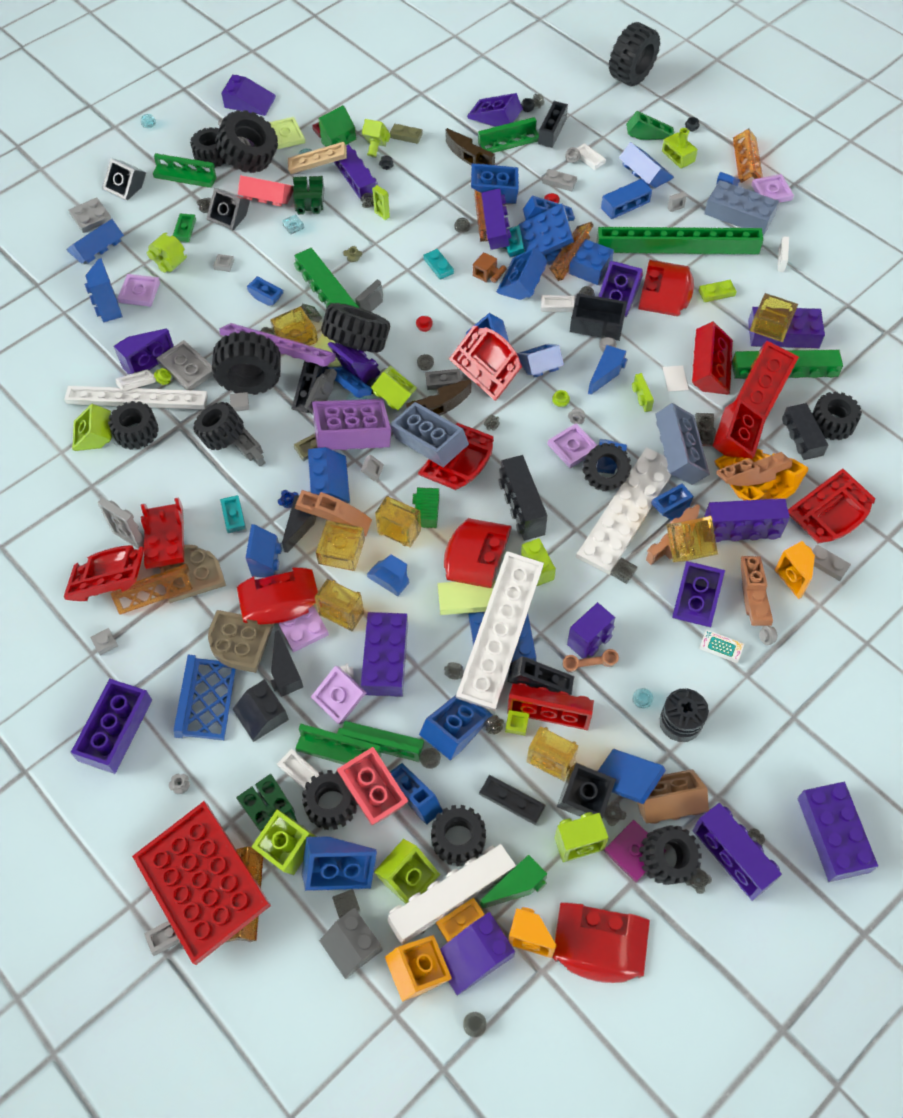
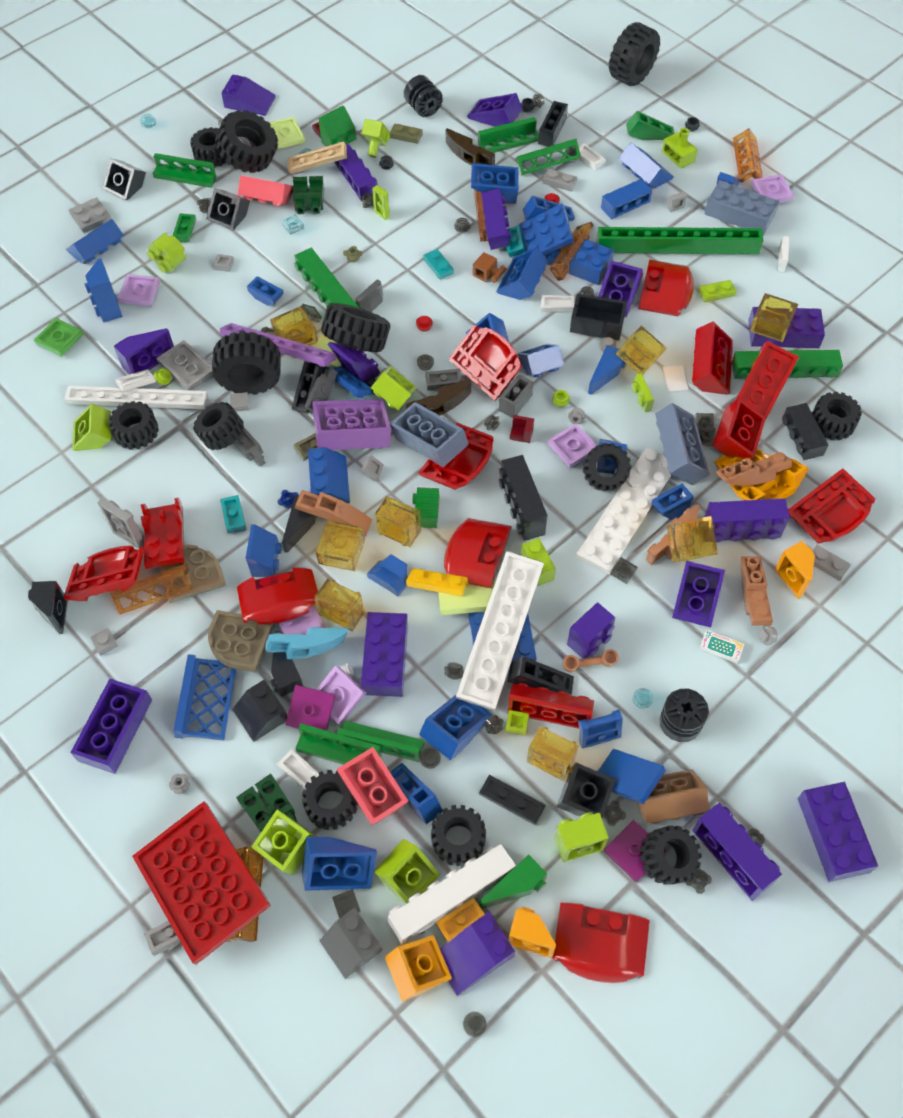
(50, 603): none -> black slope
(58, 337): none -> bright green plate
(310, 708): none -> magenta plate
(315, 642): none -> medium azure slope
(423, 96): none -> black wheel
(437, 582): none -> yellow plate
(516, 396): none -> dark grey brick
(522, 429): none -> dark red panel
(548, 151): none -> green fence
(600, 729): none -> blue plate
(641, 350): none -> clear yellow container

